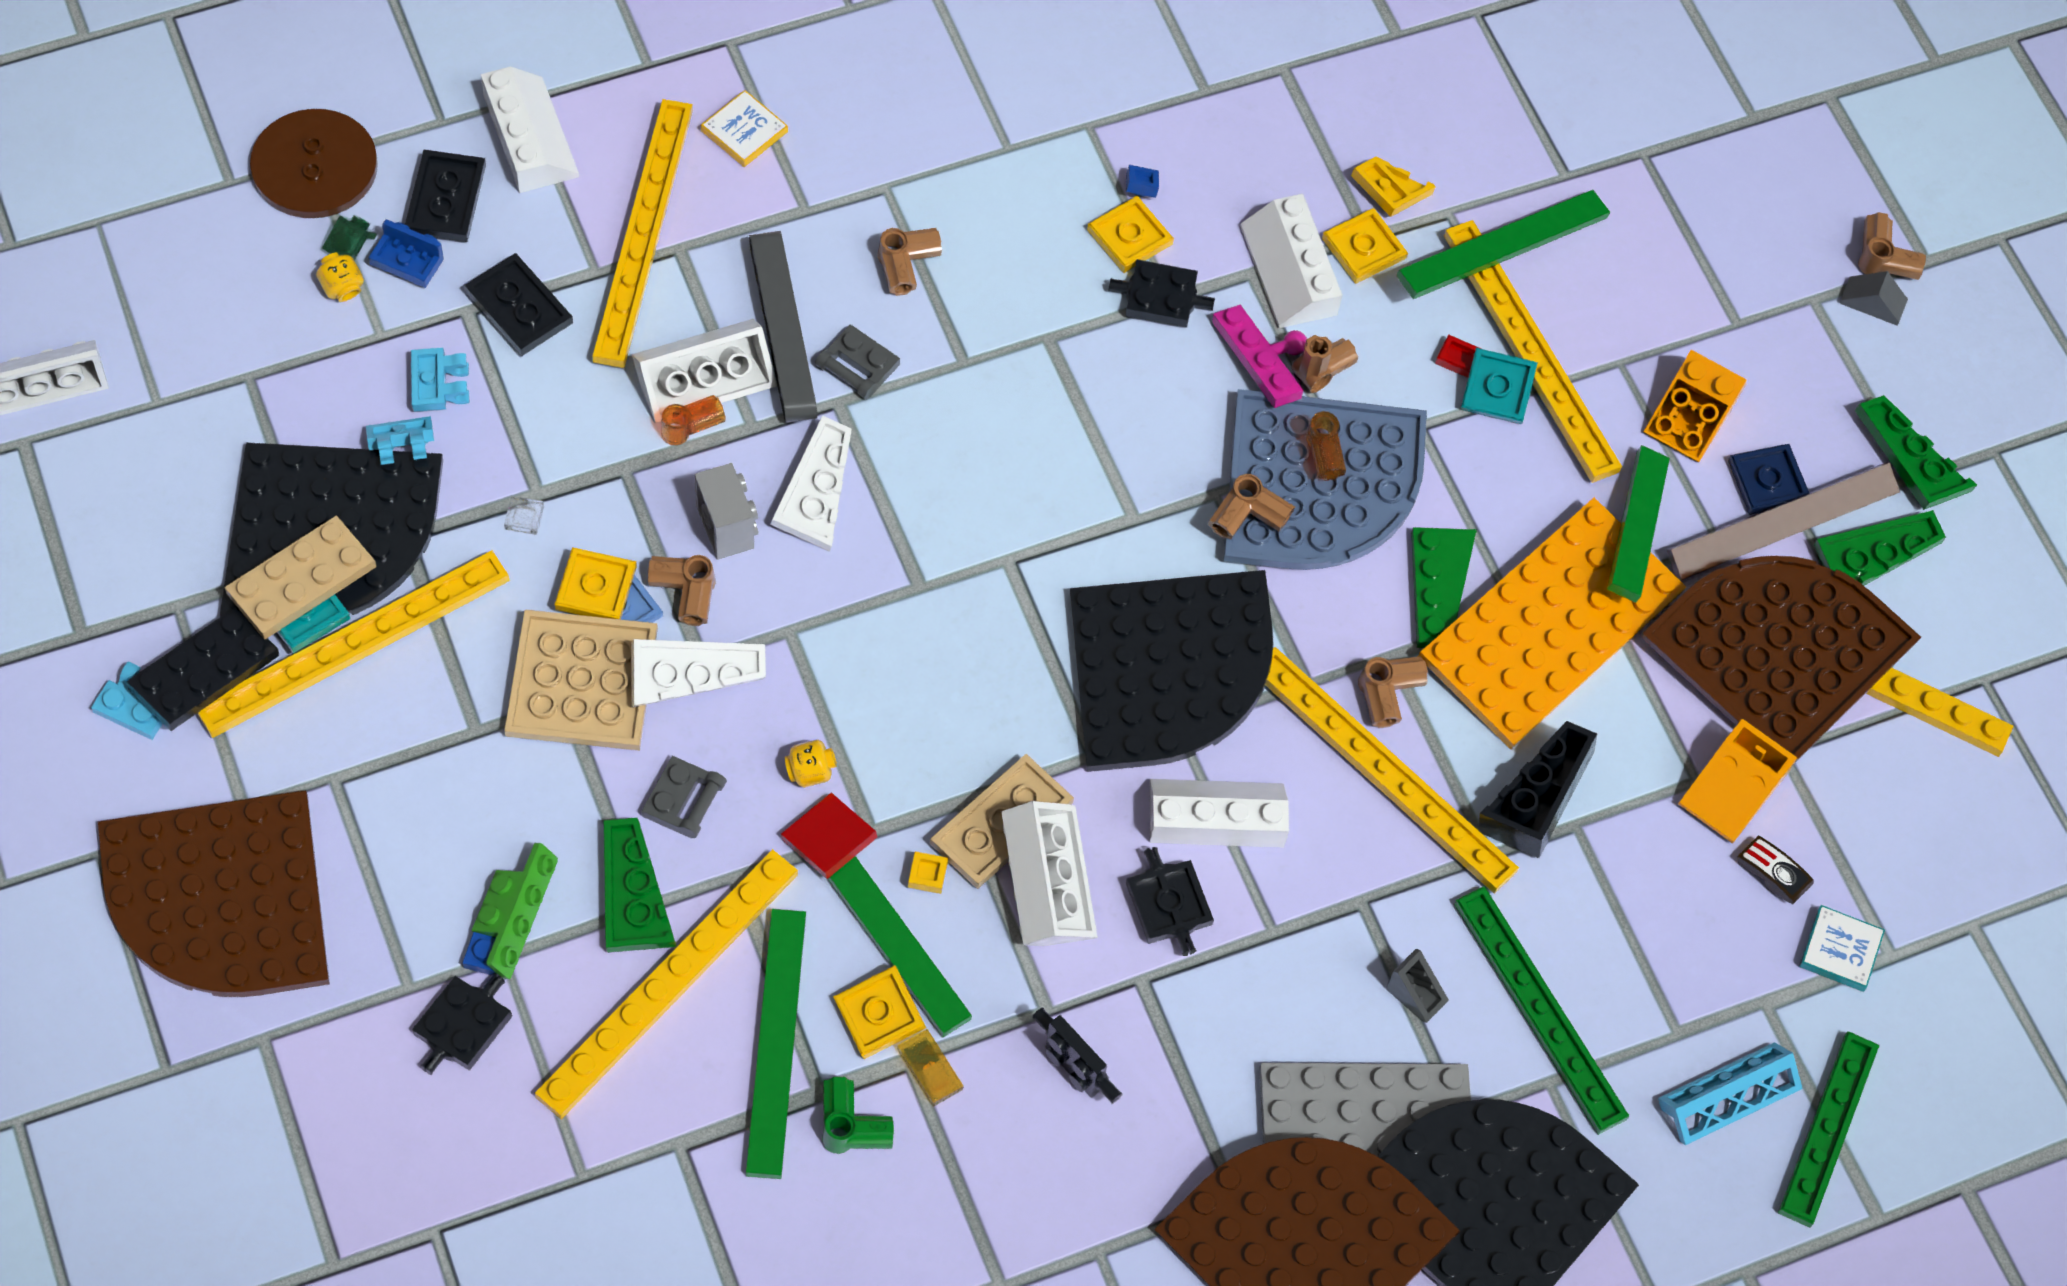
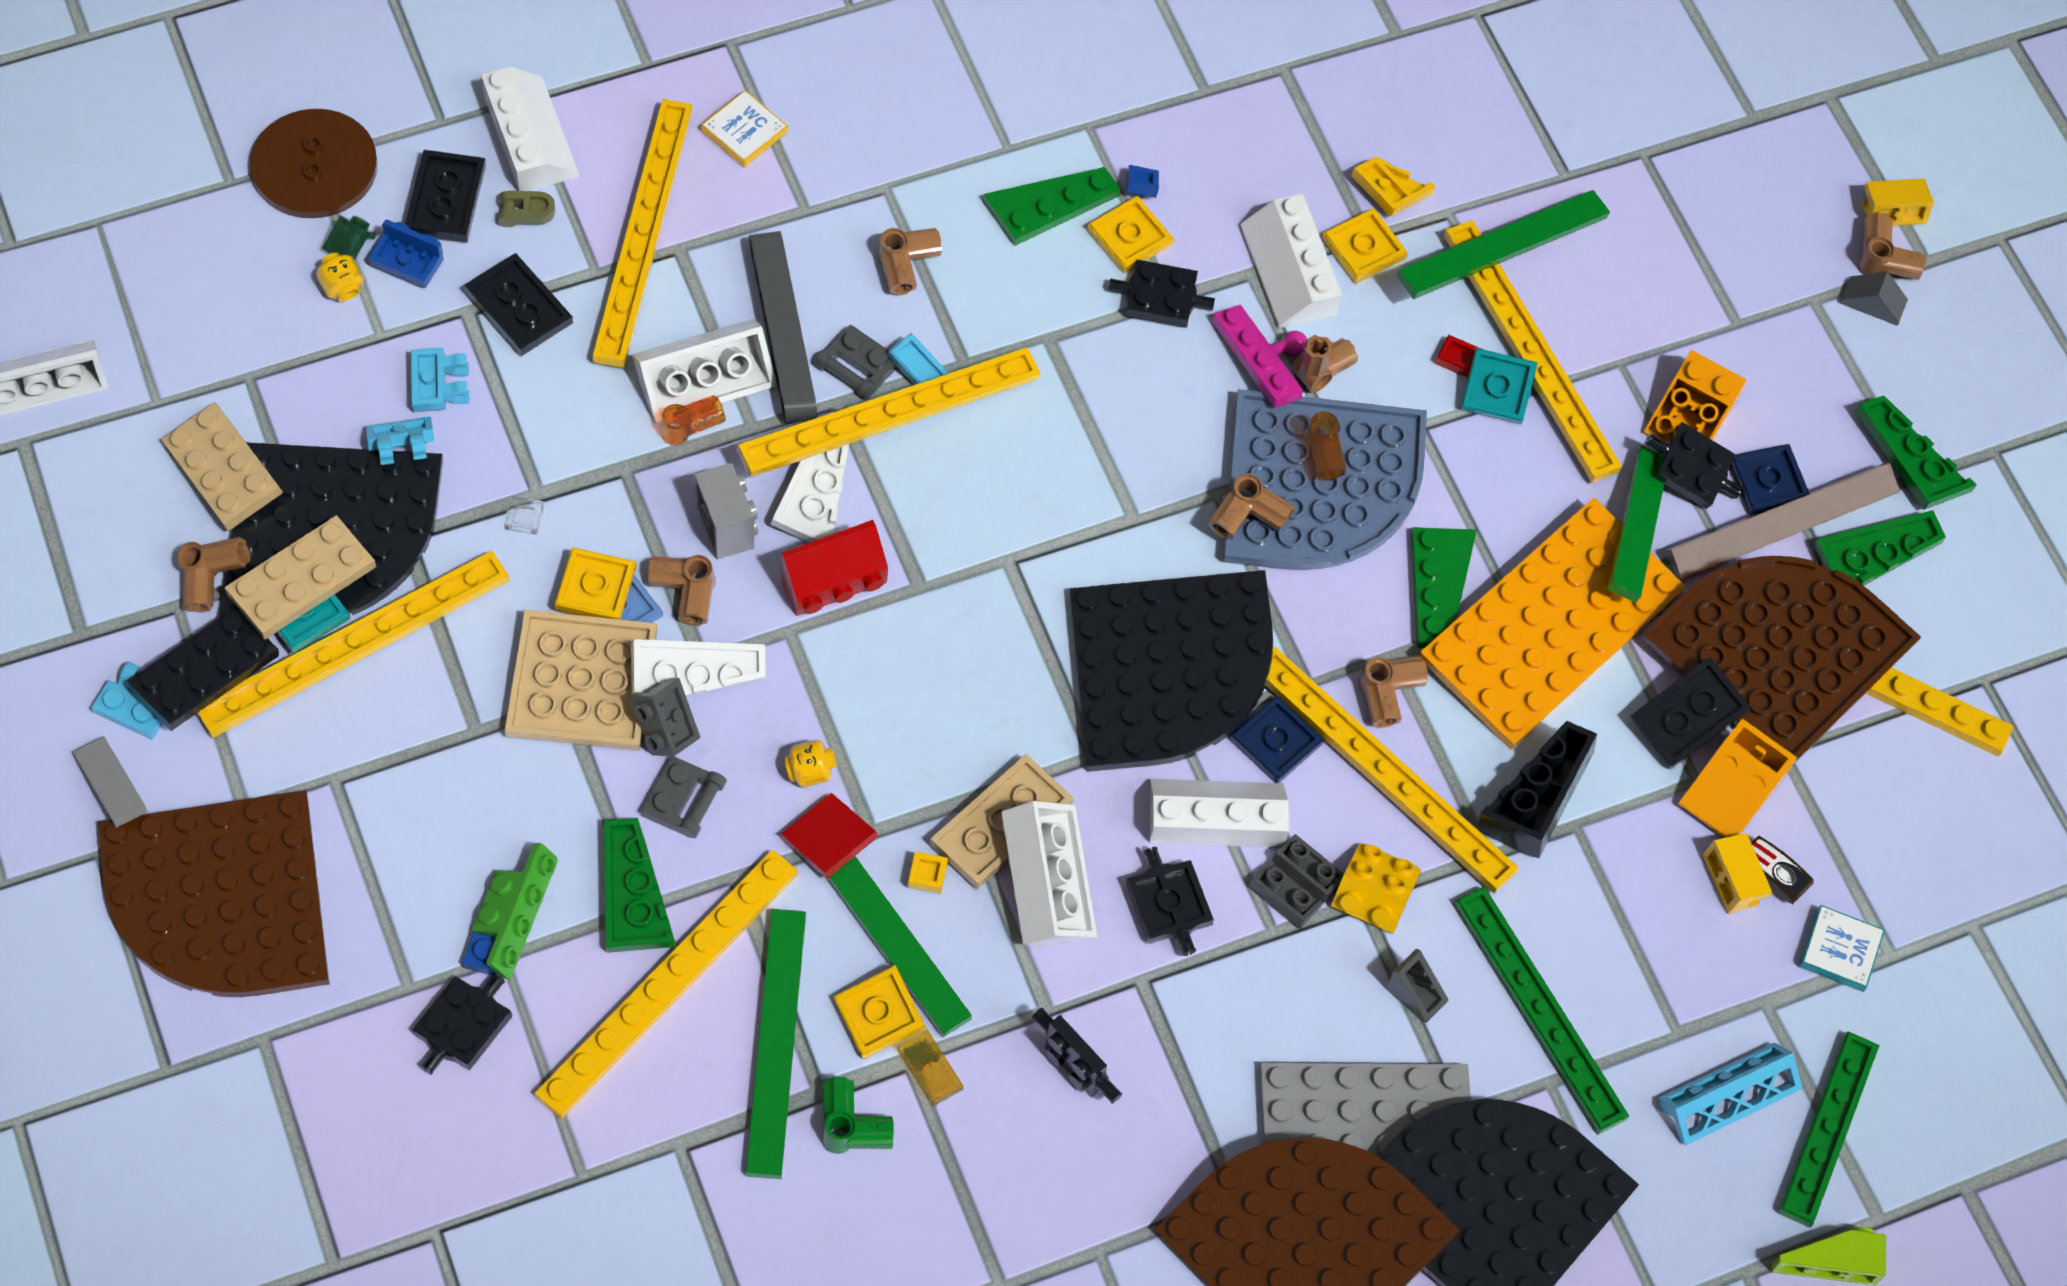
(110, 781): none -> light grey tile
(202, 564): none -> medium nougat piece
(222, 466): none -> tan plate
(537, 208): none -> olive plate
(665, 718): none -> dark grey bracket
(834, 568): none -> red slope
(887, 412): none -> yellow plate
(916, 360): none -> medium azure tile
(1045, 204): none -> green wing
(1276, 740): none -> dark blue tile
(1297, 881): none -> dark grey slope
(1376, 887): none -> yellow bracket
(1690, 712): none -> black plate
(1693, 465): none -> black plate
(1736, 872): none -> yellow hinge
(1846, 1257): none -> lime slope
(1903, 200): none -> yellow hinge

